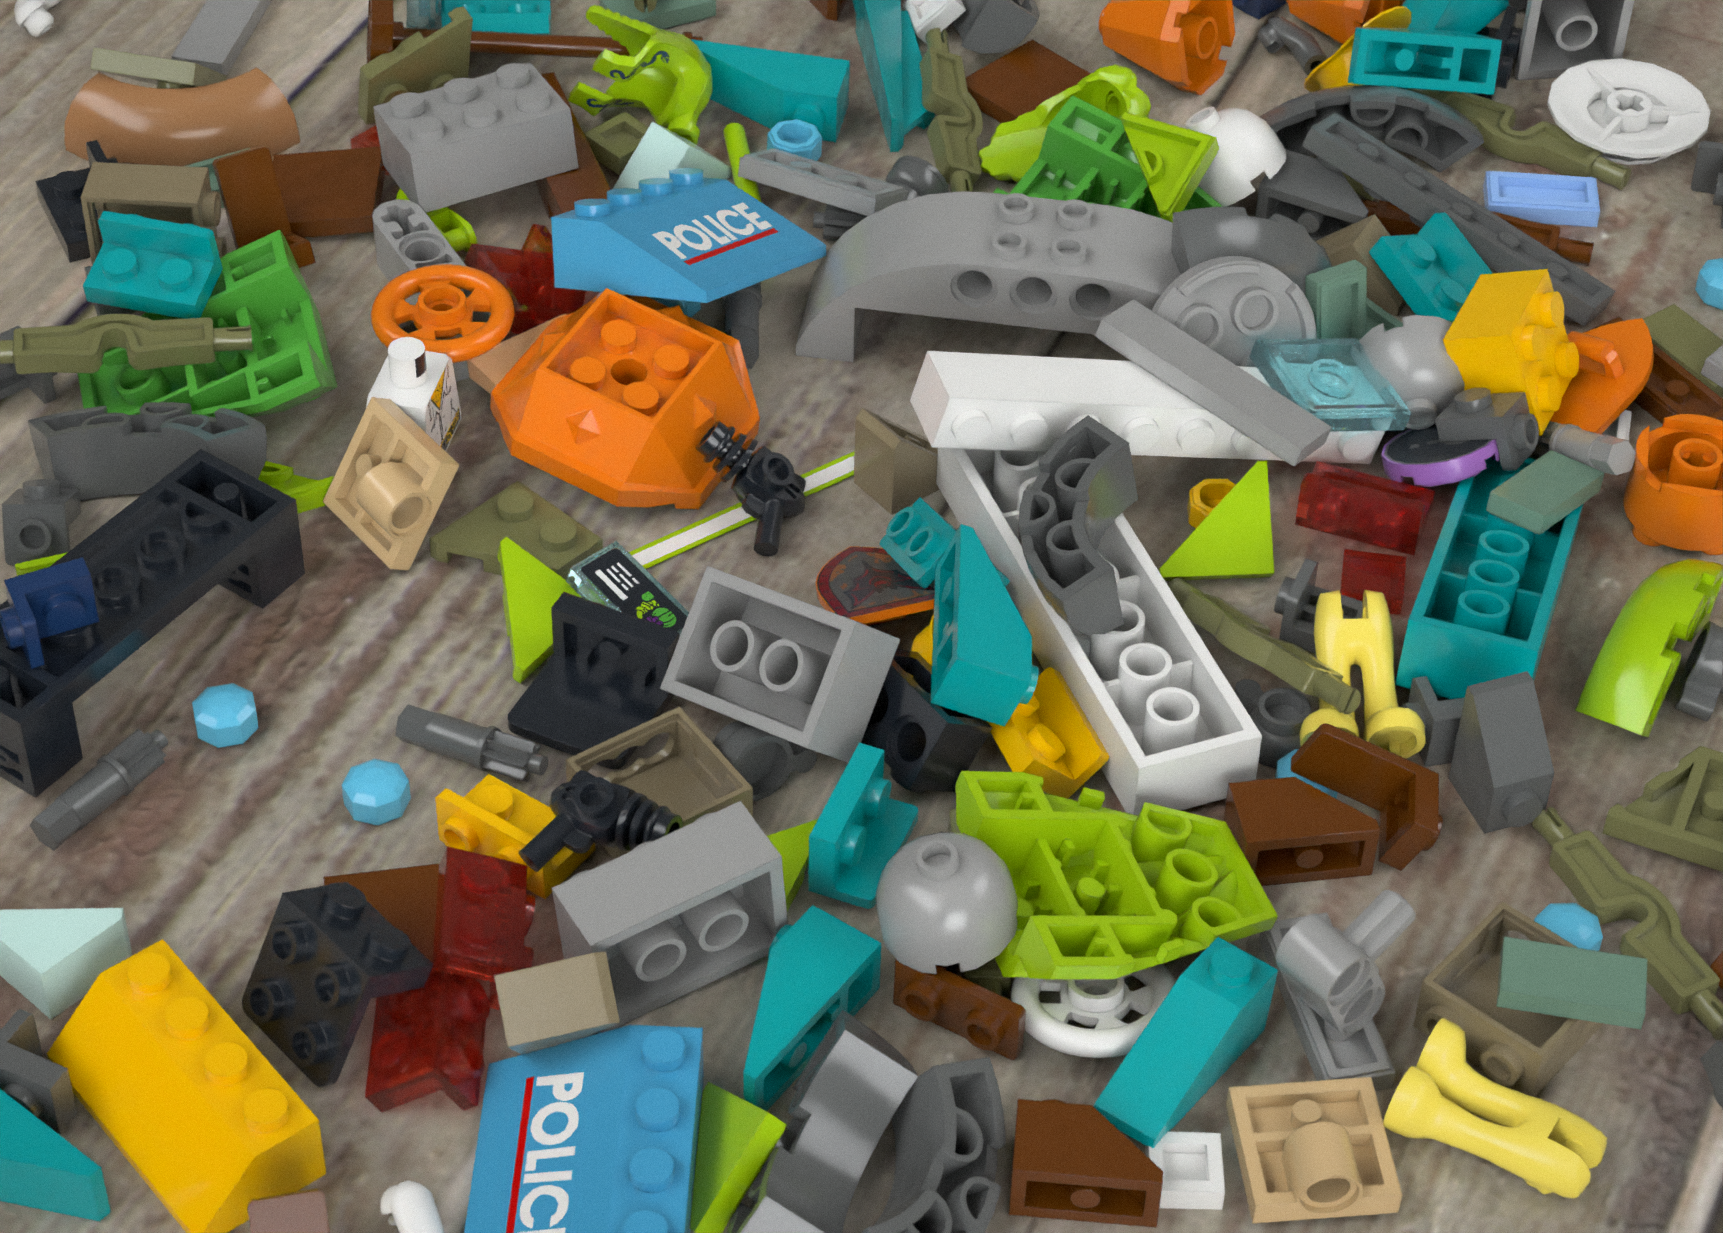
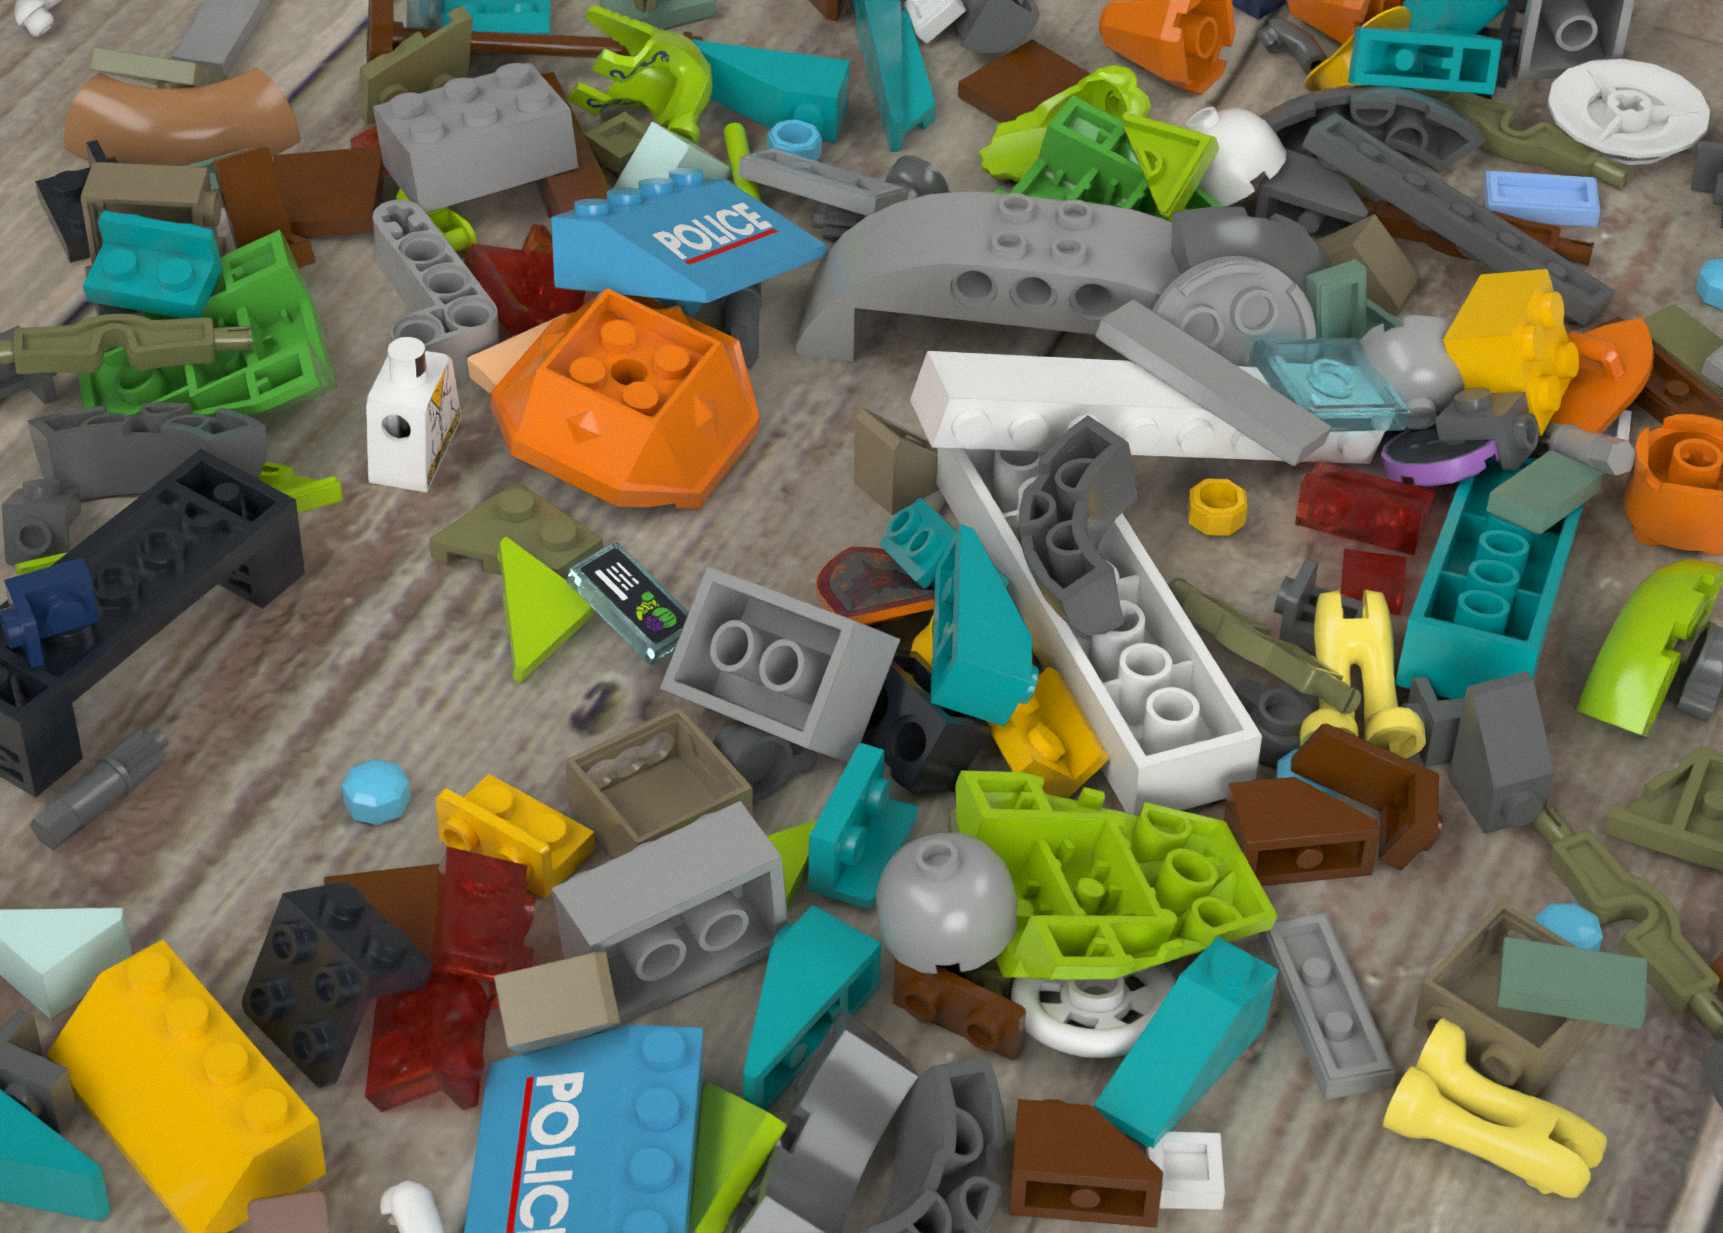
(225, 715): medium azure tile -> none
(390, 483): tan plate -> none
(445, 310): orange plate -> none
(478, 745): dark grey piece -> none
(597, 680): black bracket -> none
(598, 813): black piece -> none
(734, 516): sticker -> none
(762, 482): black piece -> none
(959, 117): olive piece -> none
(1232, 538): lime tile -> none
(1313, 1150): tan plate -> none
(1336, 967): light grey beam -> none
(1432, 267): teal bracket -> none

